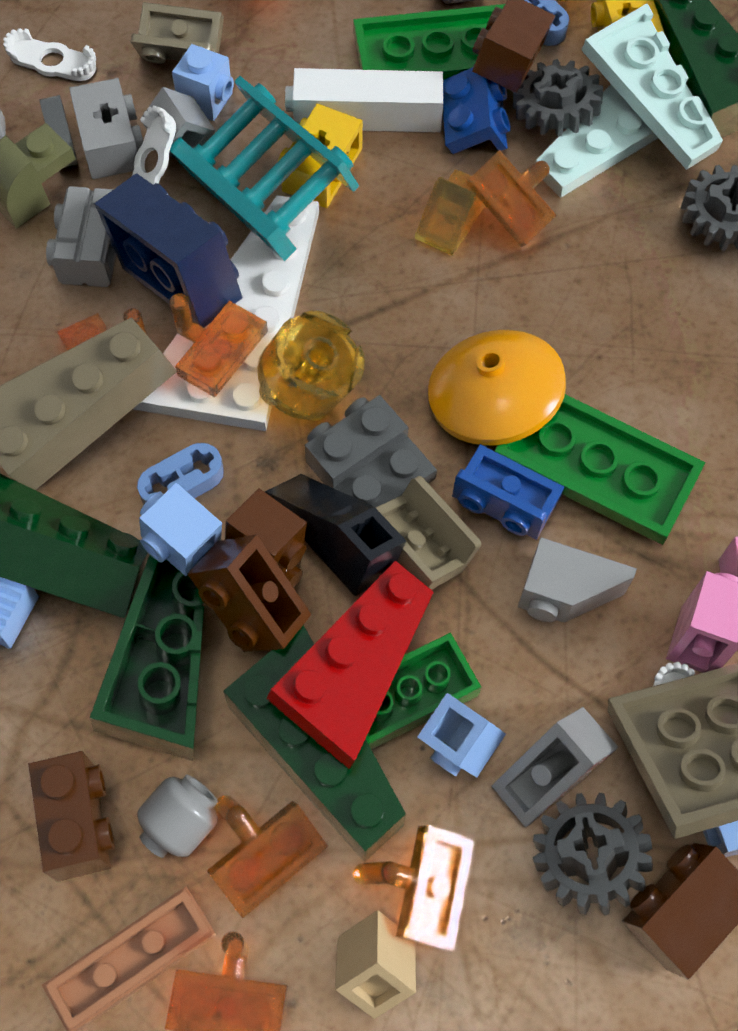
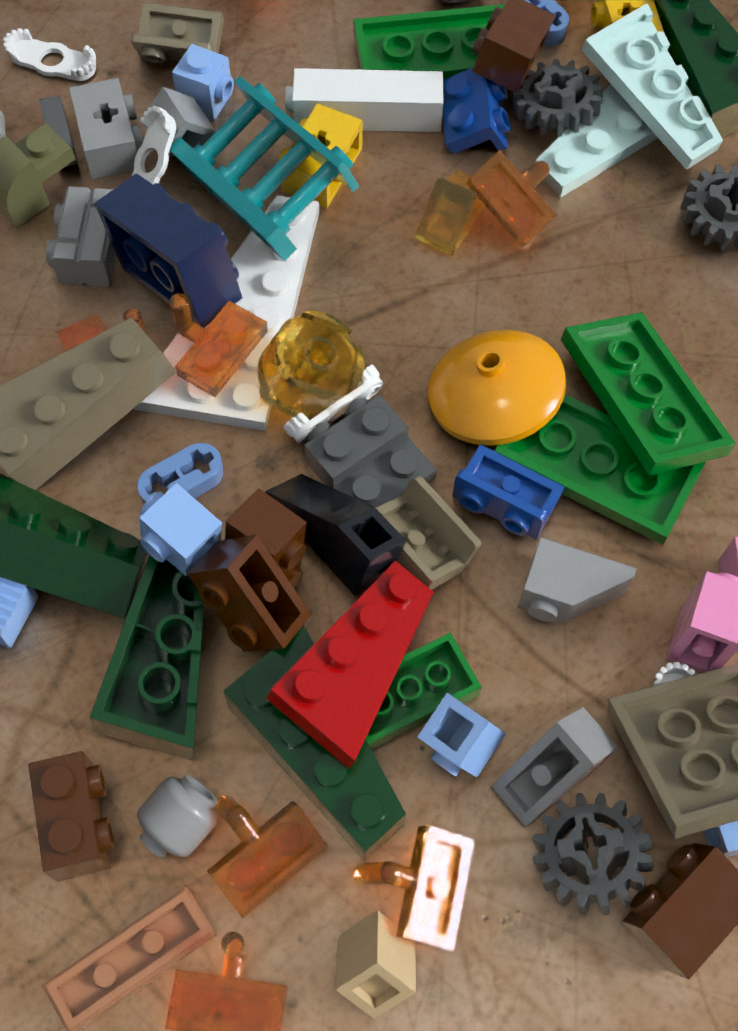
(301, 426): none -> white piece
(647, 393): none -> green plate

